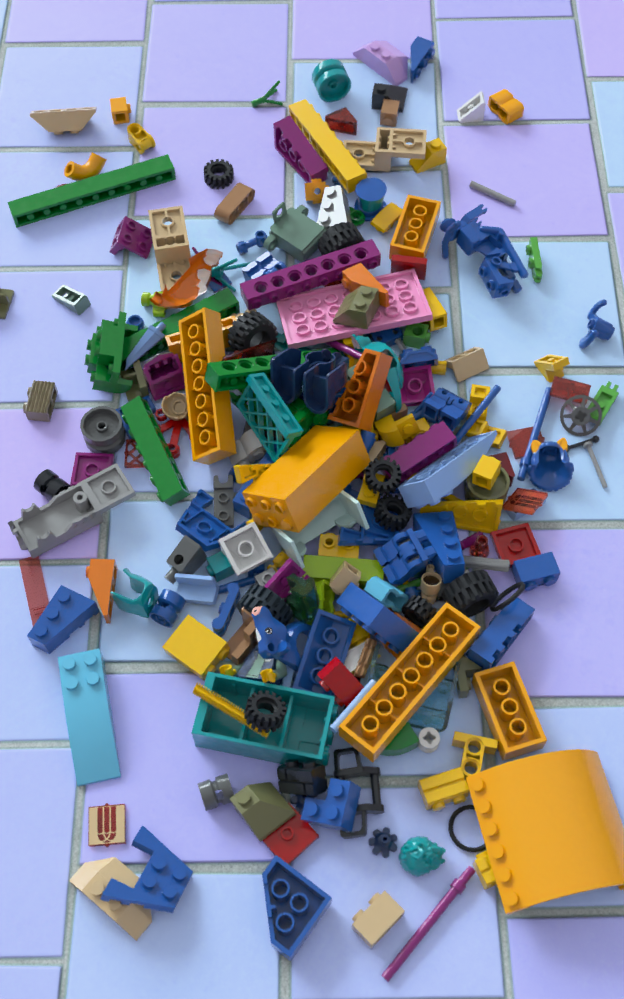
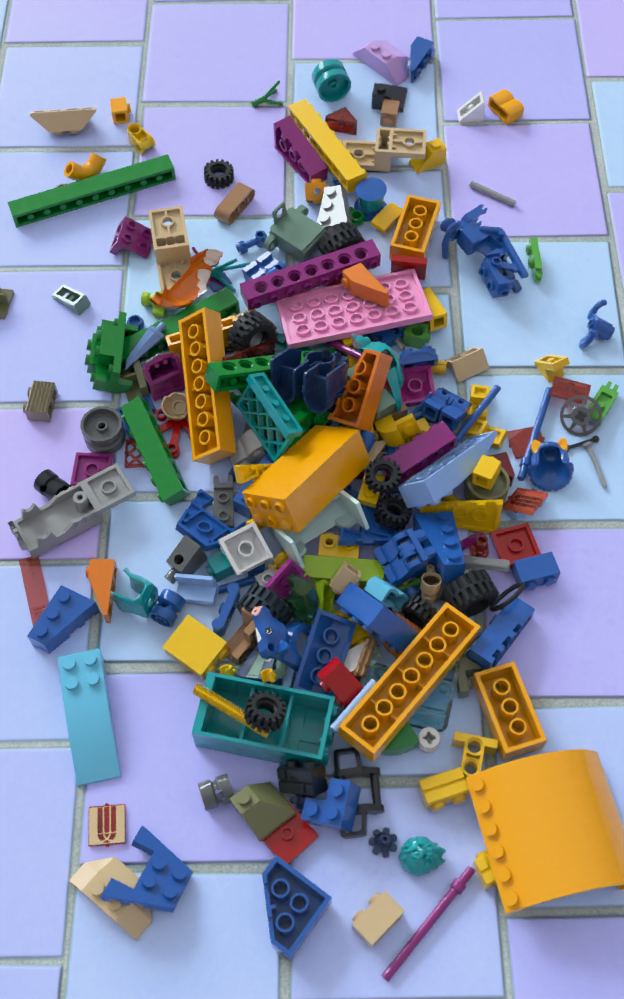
(358, 308): olive slope -> none
(451, 832): black tyre -> none

